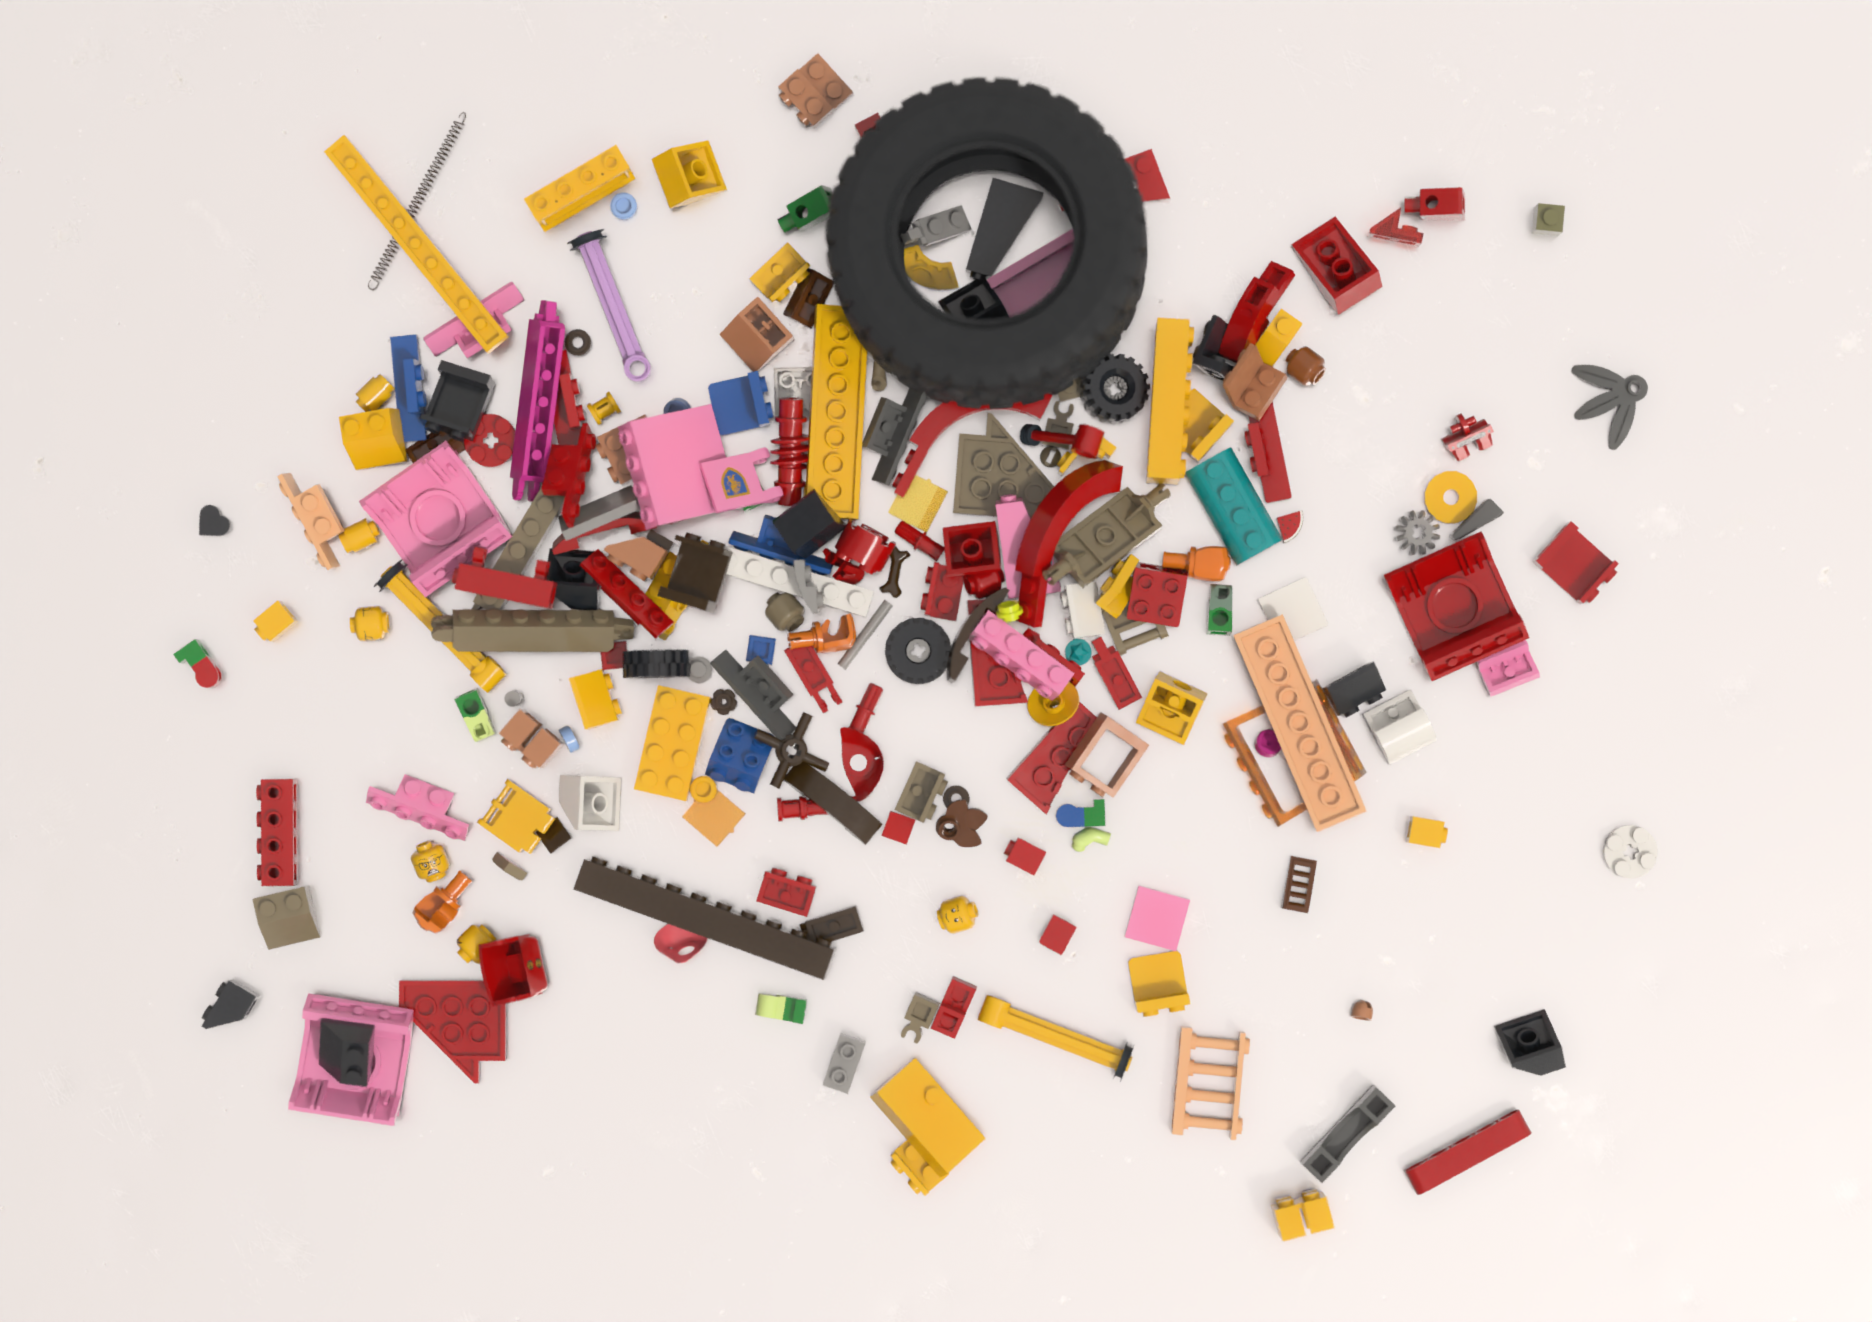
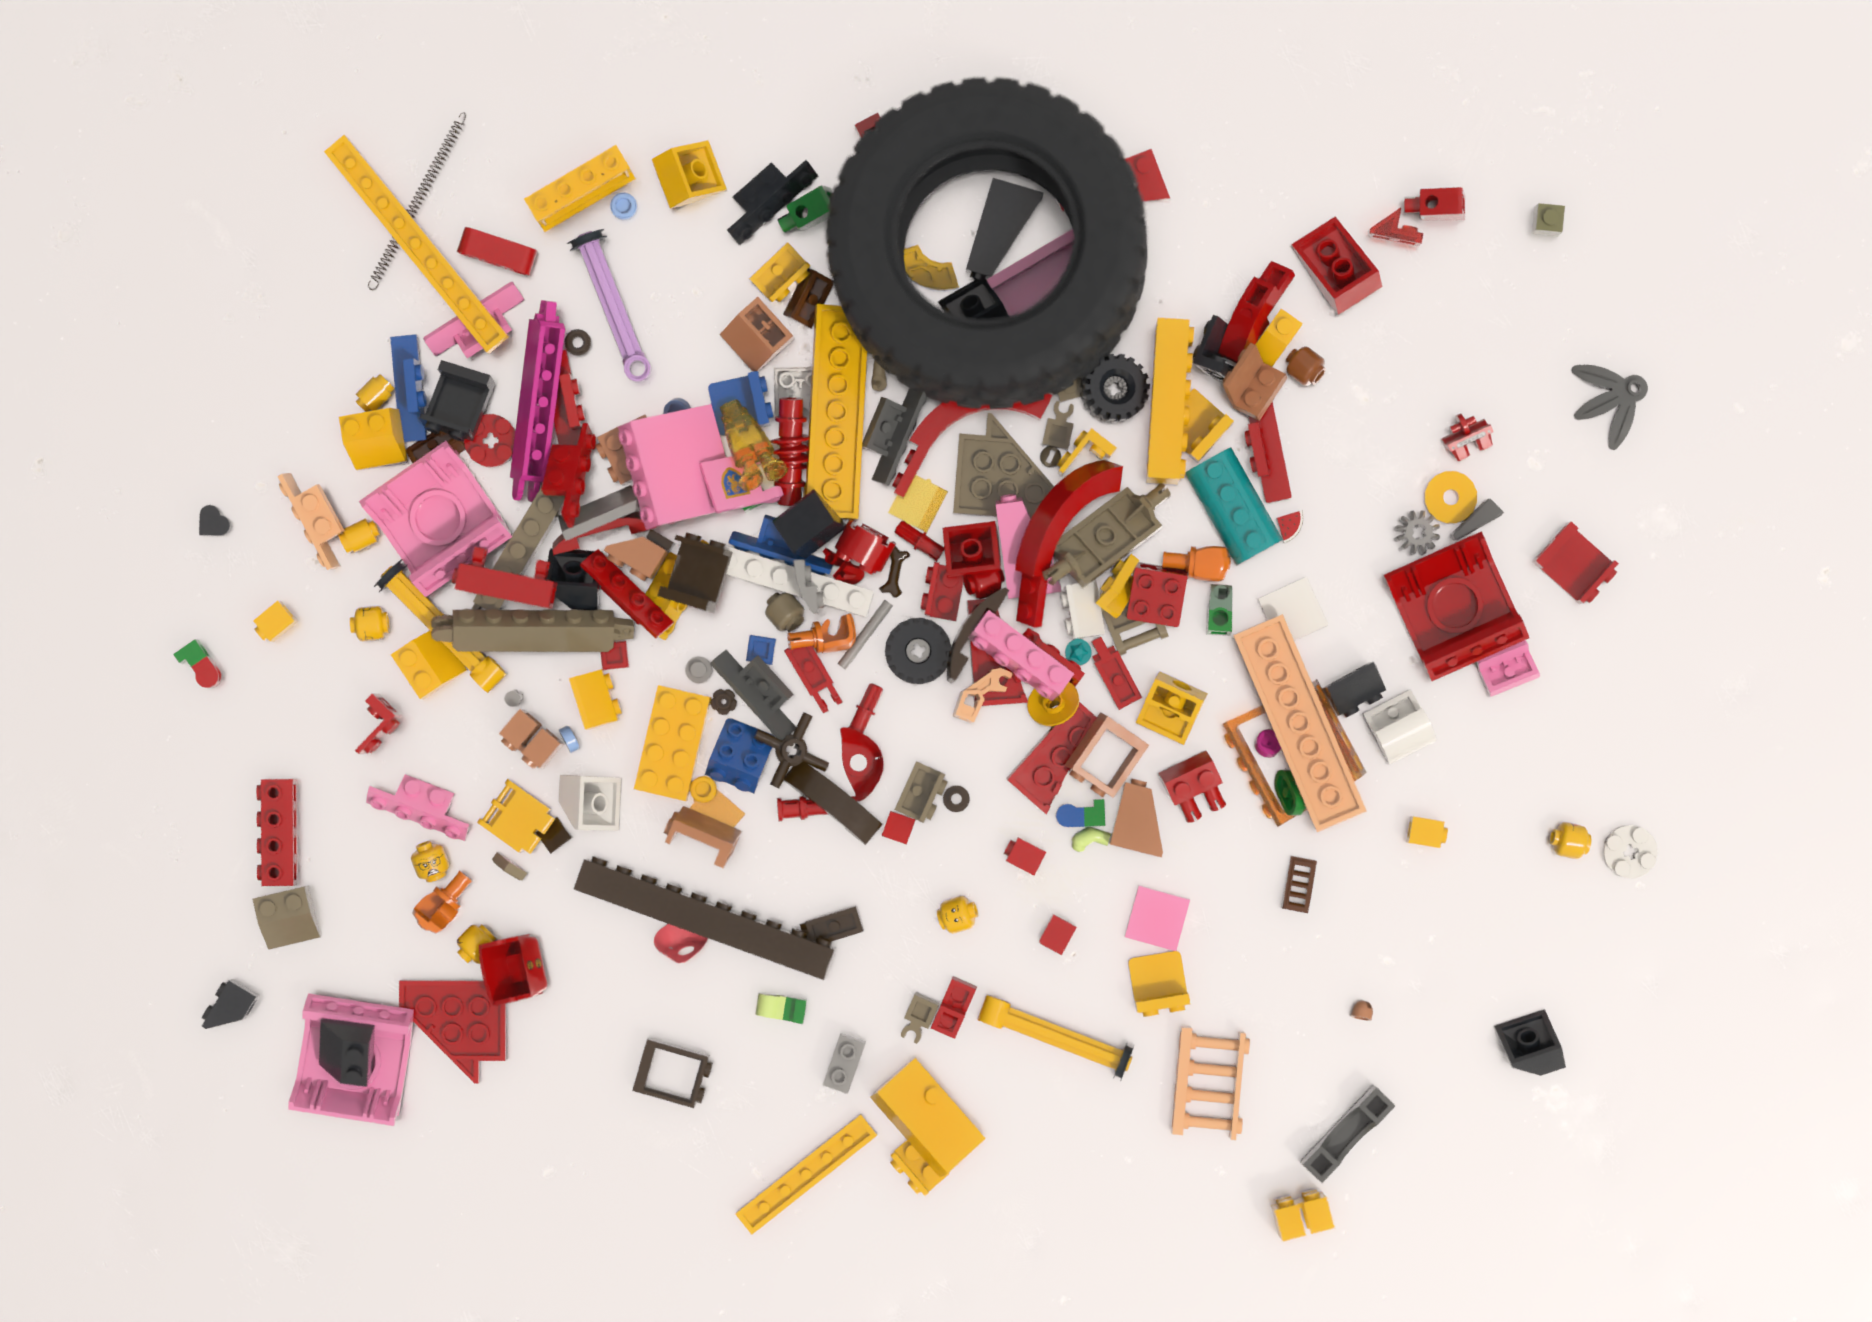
(379, 709): none -> bracket
(427, 664): none -> yellow slope
(475, 714): leg -> none
(496, 251): none -> red beam
(603, 408): yellow bush -> none
(645, 1067): none -> dark brown window
(656, 663): black bush -> none
(704, 830): none -> nougat panel
(748, 446): none -> clear yellow piece
(766, 196): none -> black bracket
(786, 892): red bracket -> none
(806, 1174): none -> yellow plate
(814, 91): nougat plate -> none
(938, 227): light grey hinge -> none
(965, 824): reddish brown plate -> none
(989, 683): none -> light nougat piece
(1009, 610): neon yellow plate -> none
(1084, 442): red piece -> none
(1136, 820): none -> nougat slope
(1190, 779): none -> brick
(1289, 793): none -> green plate
(1468, 1152): red beam -> none
(1570, 840): none -> yellow head

